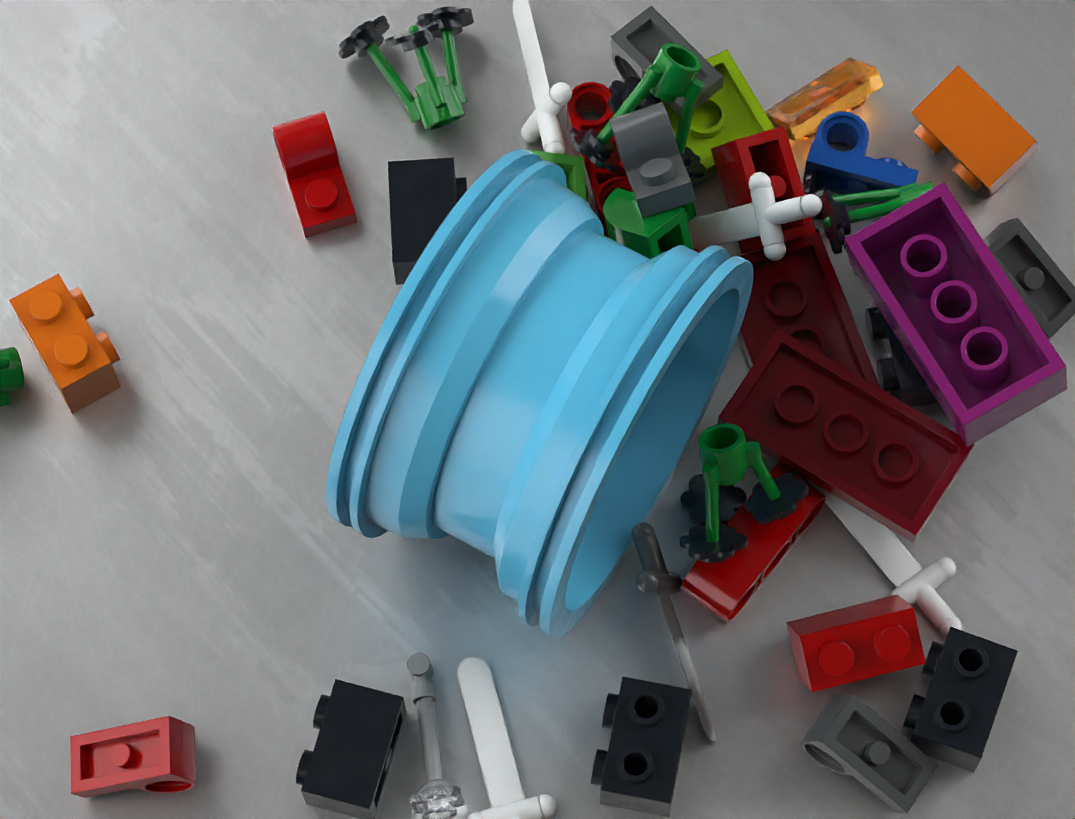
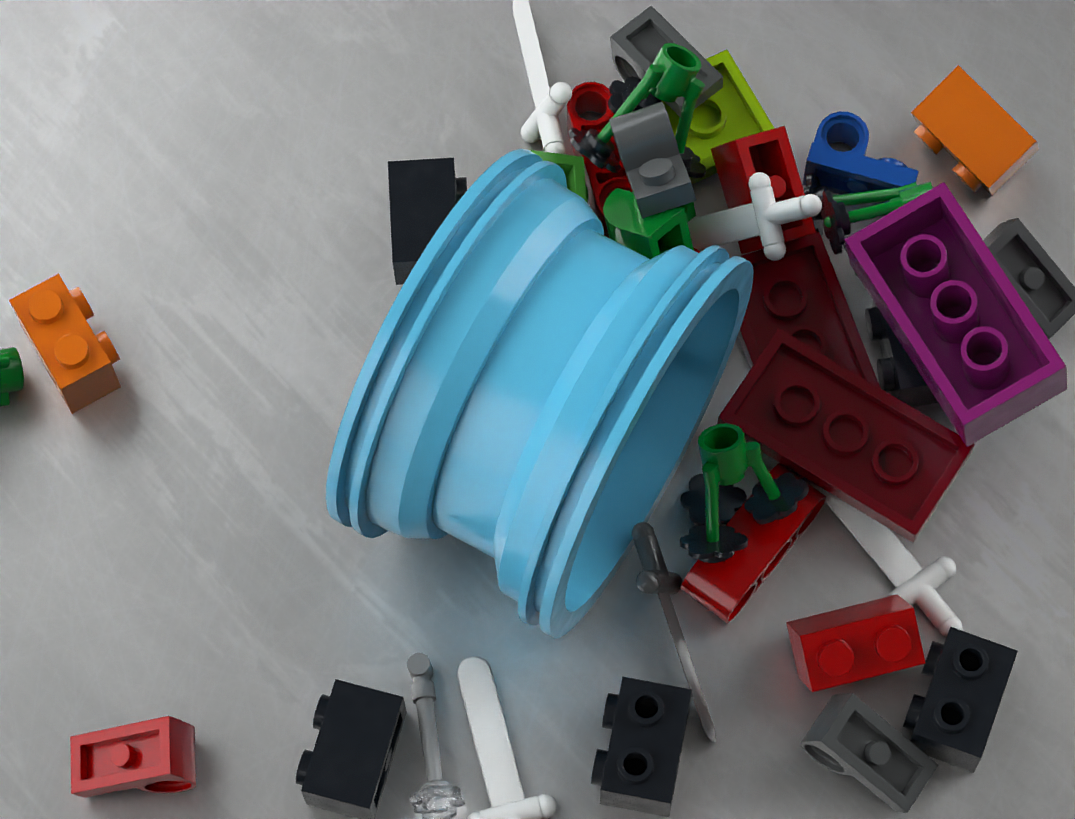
(314, 174): red plate -> none
(436, 100): plant -> none
(837, 90): clear orange plate -> none

